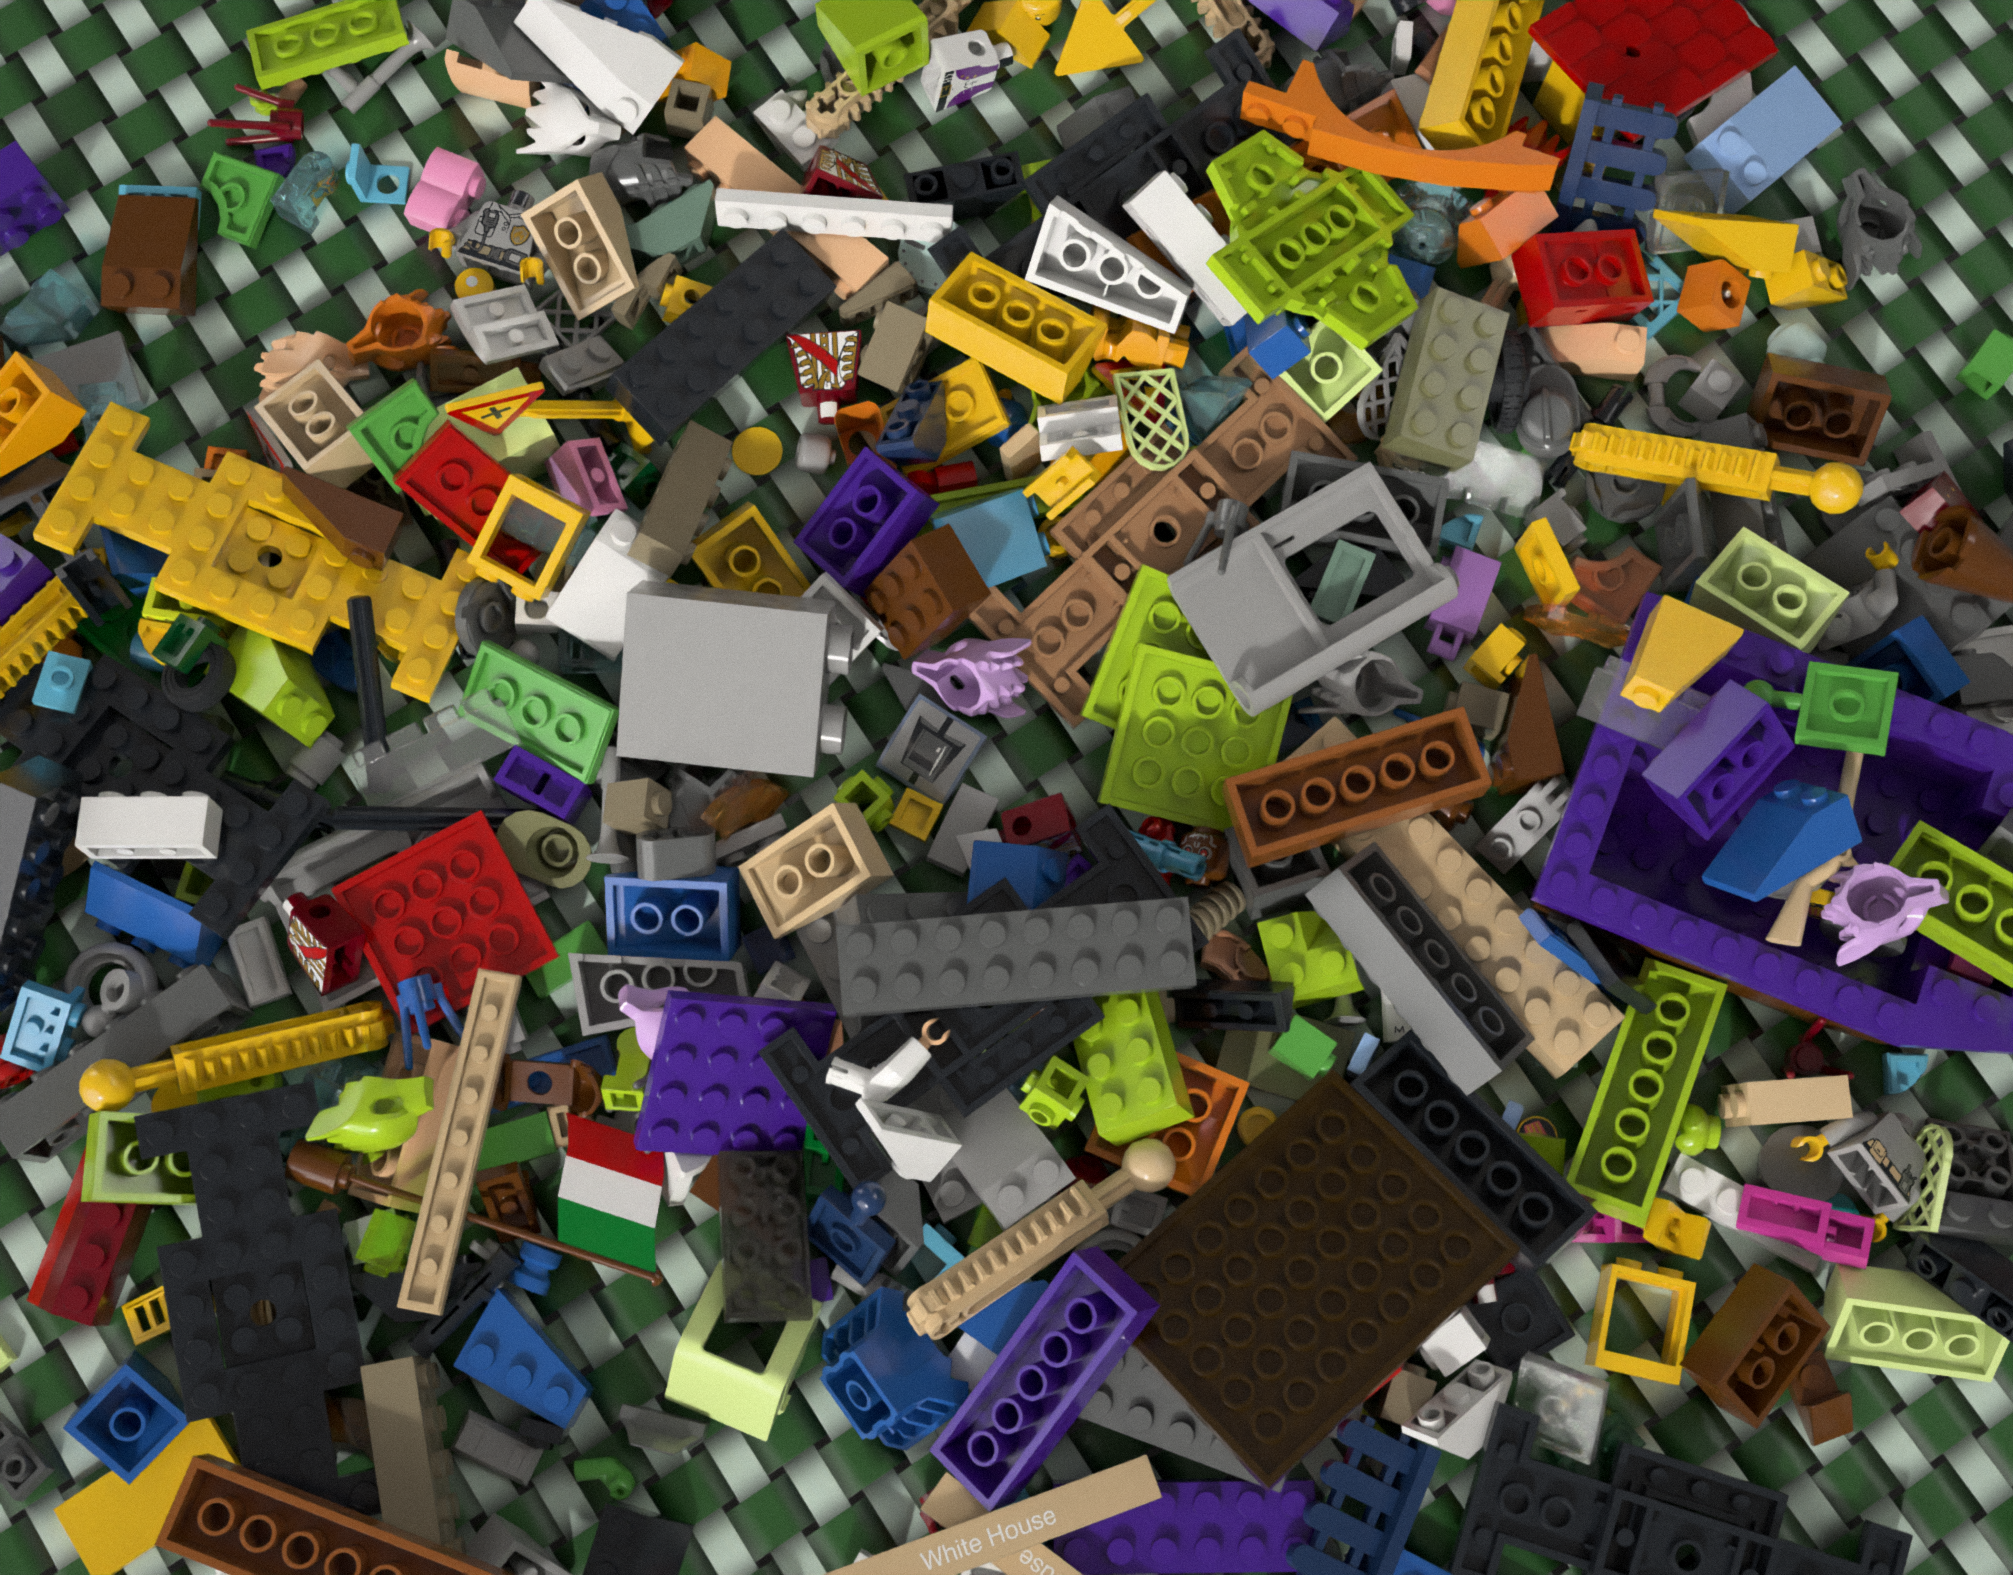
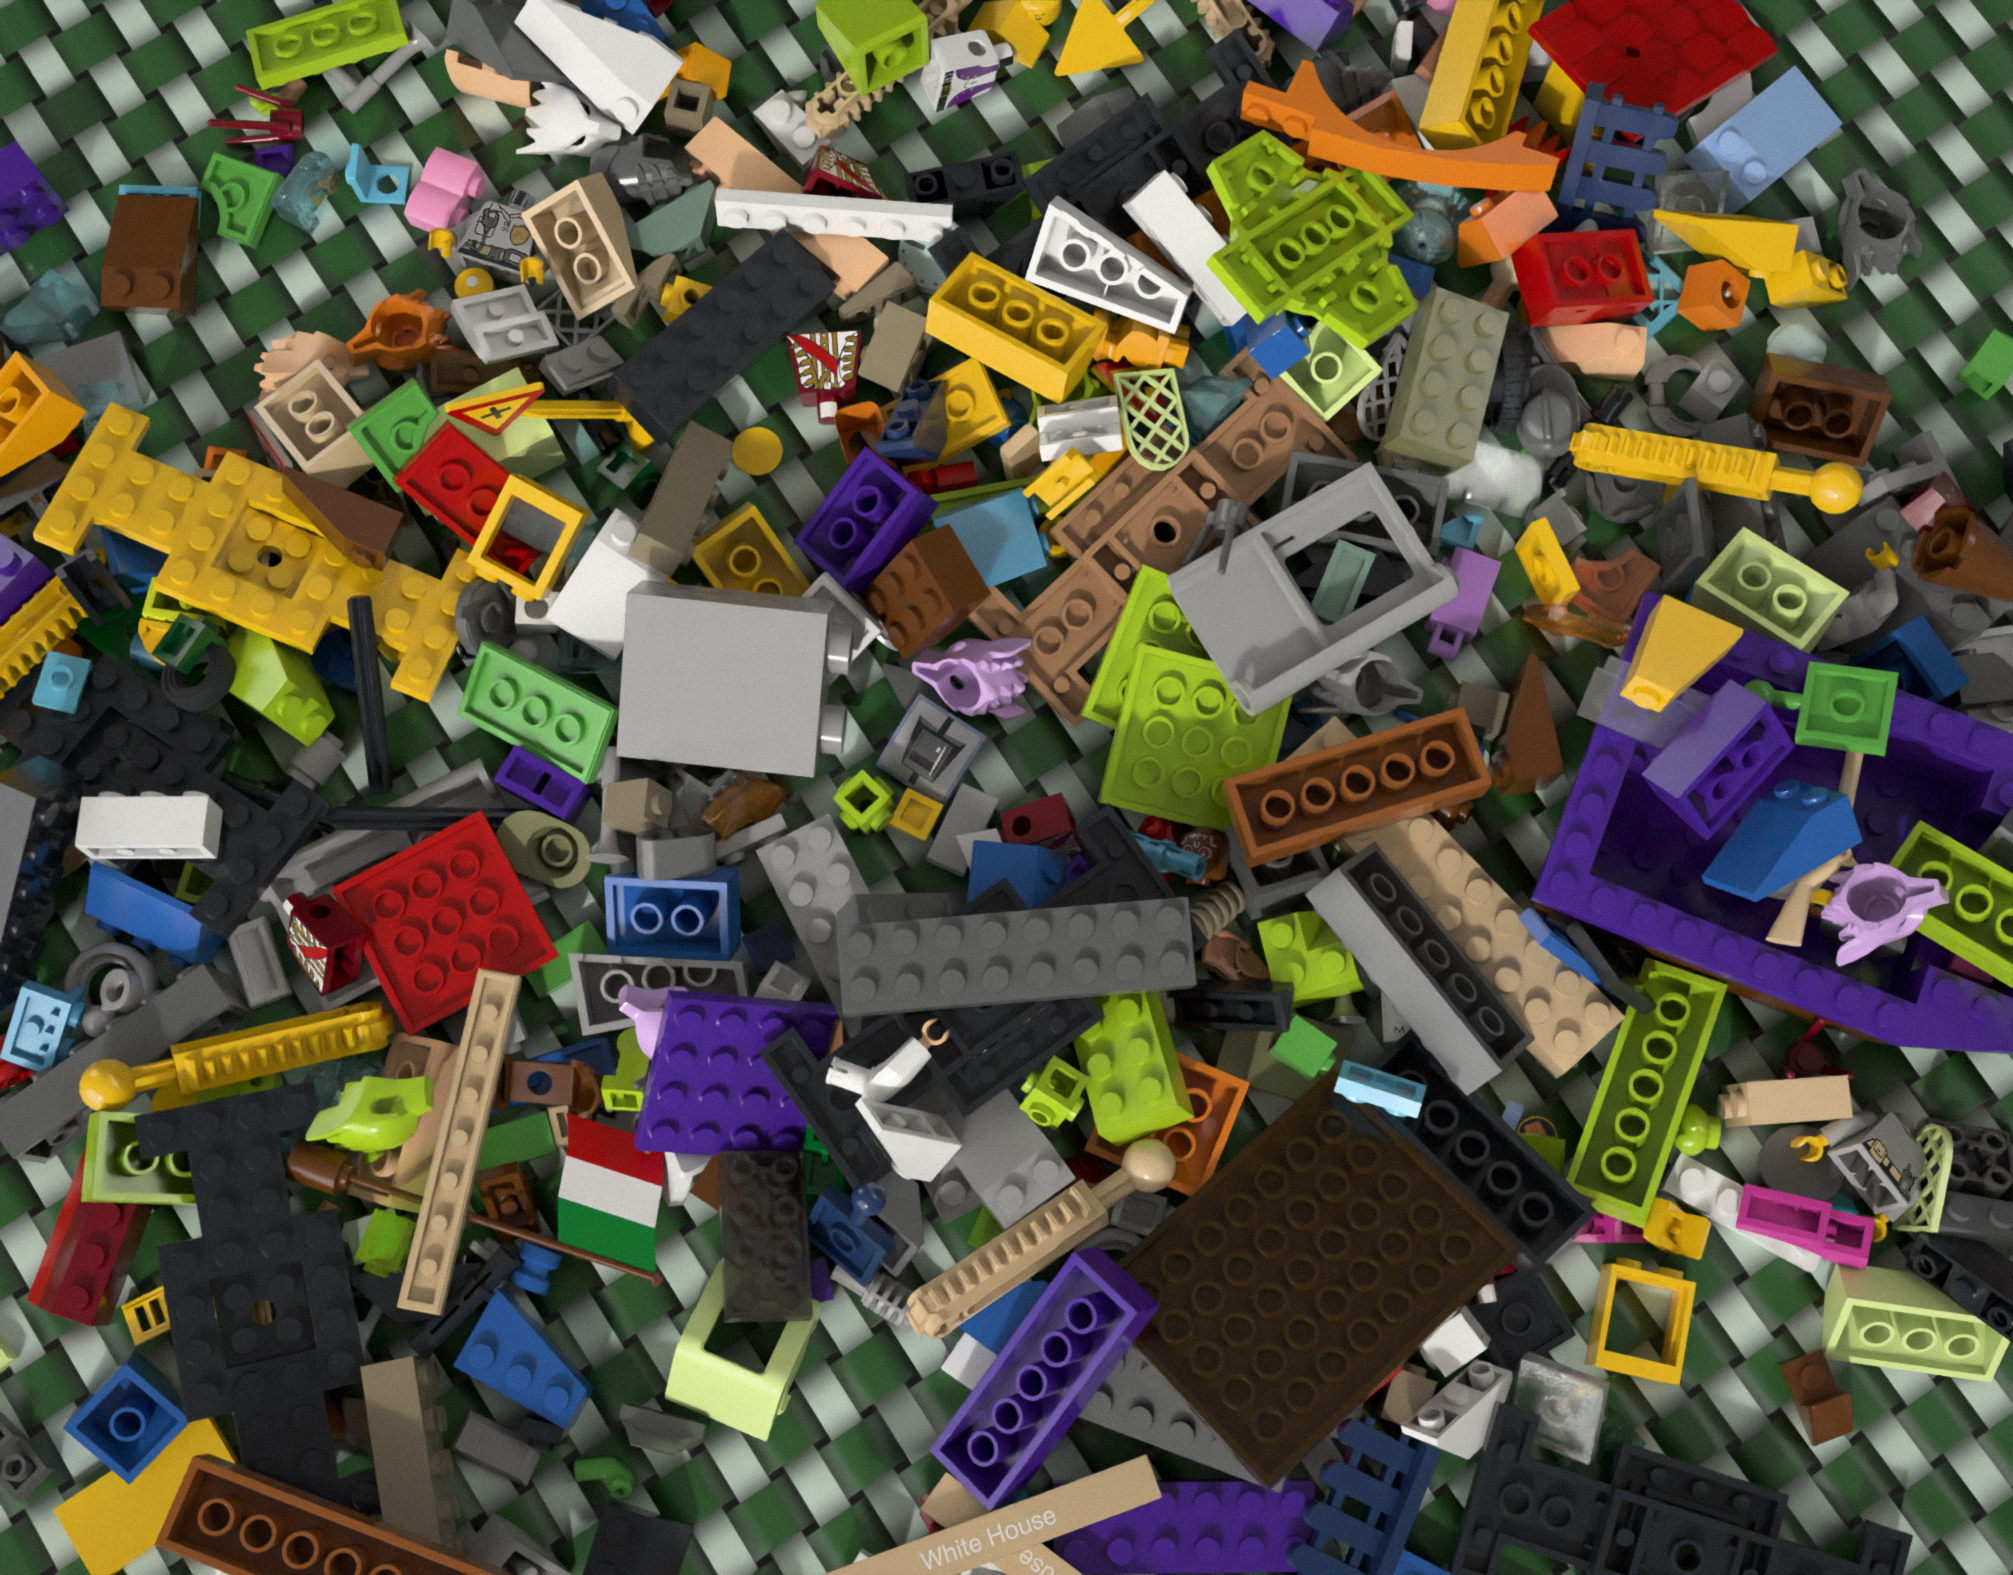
(415, 998): blue plant -> none
(429, 759): clear windscreen -> none
(585, 476): bright pink slope -> none
(814, 453): light grey piece -> none
(815, 868): tan slope -> none
(887, 1374): blue slope -> none
(941, 1243): medium azure bracket -> none
(1253, 1123): yellow tile -> none
(1363, 1055): light blue tile -> none
(1380, 1088): none -> medium azure piece
(1496, 656): yellow brick -> none
(1523, 825): light grey hinge -> none
(1755, 1345): reddish brown brick -> none
(1902, 1071): medium azure tile -> none

